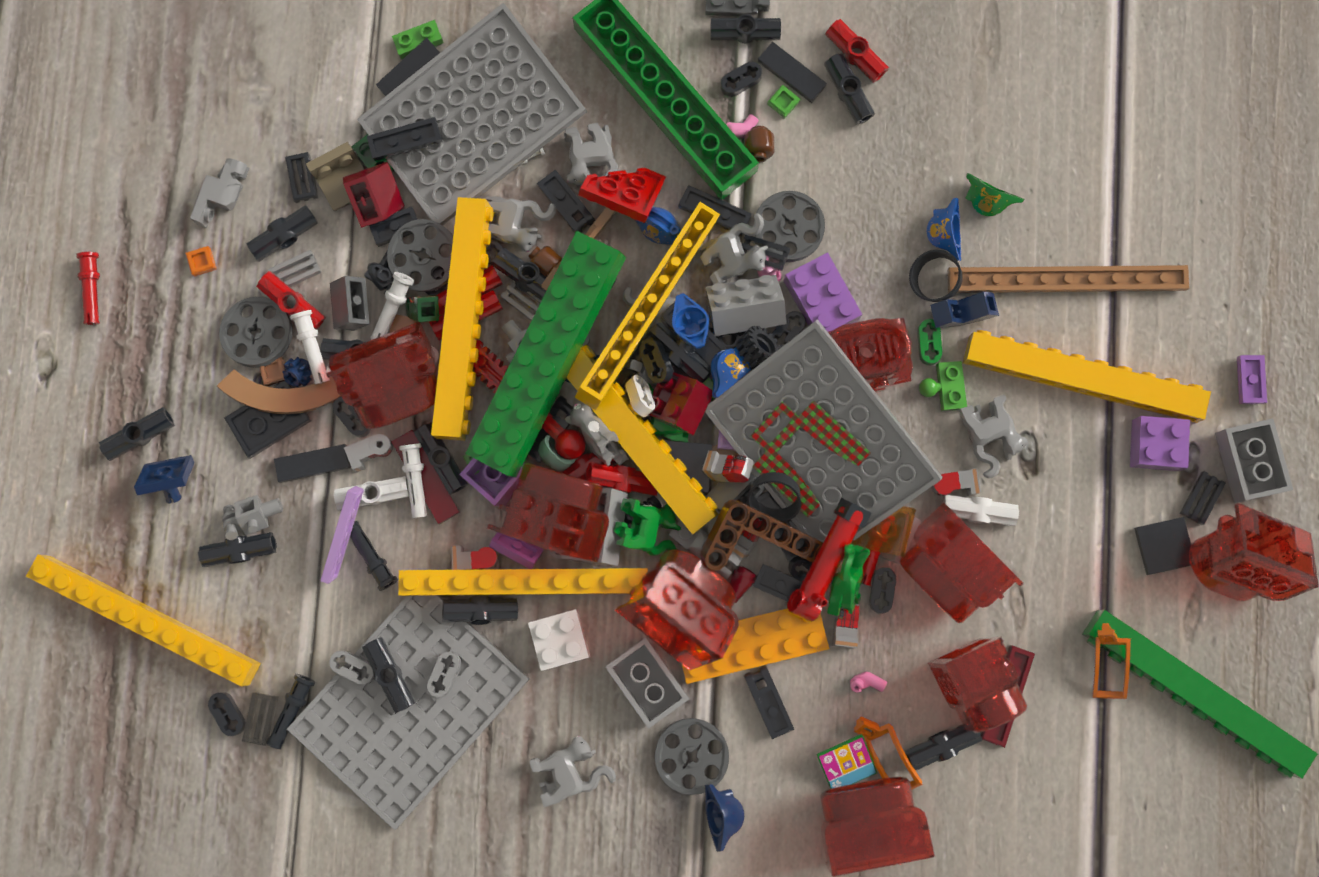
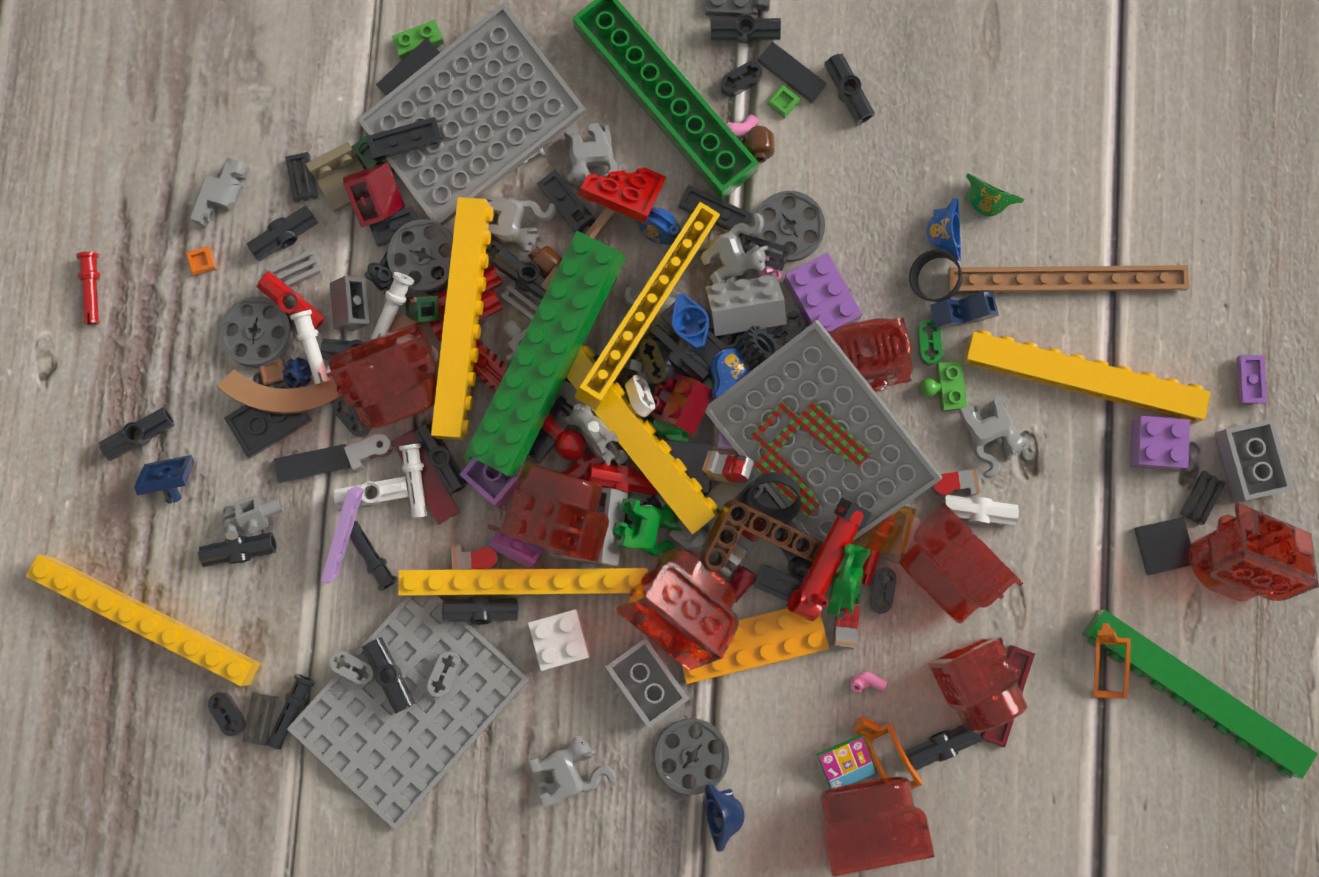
(550, 457): sand green helmet -> none
(769, 703): black plate -> none
(866, 61): red piece -> none

